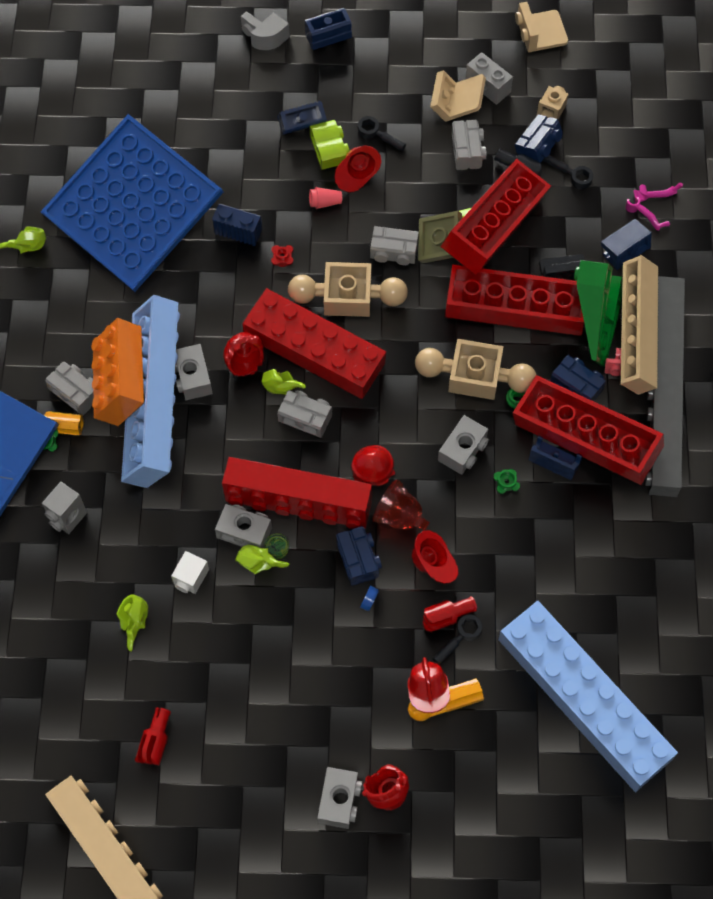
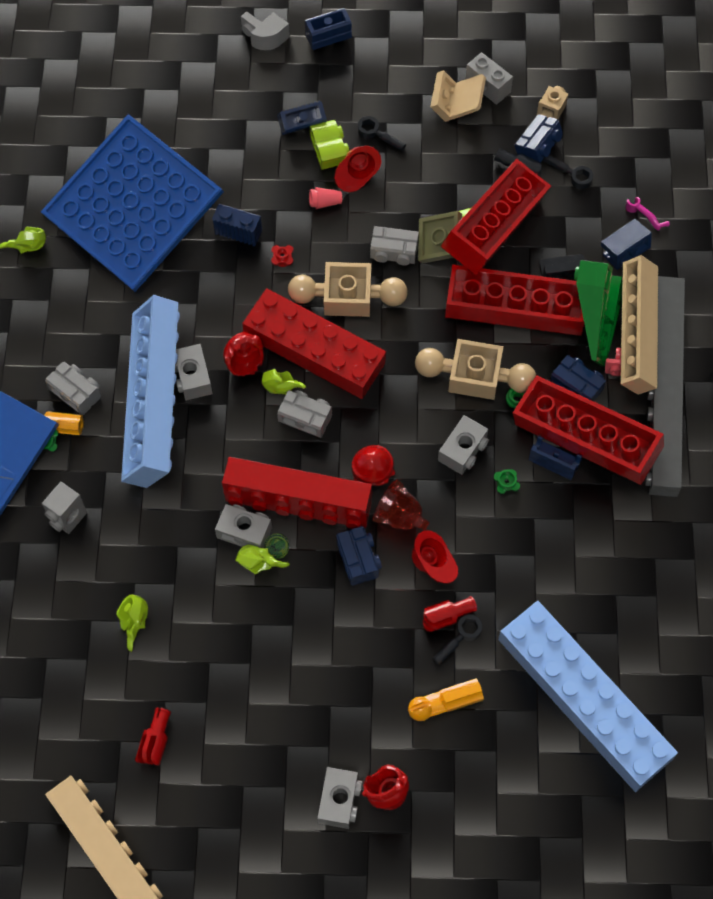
(117, 372): orange brick -> none
(190, 573): white brick -> none
(369, 598): blue tile -> none
(428, 687): red piece -> none
(467, 144): light grey brick -> none
(540, 29): tan bracket -> none
(643, 194): dark pink piece -> none

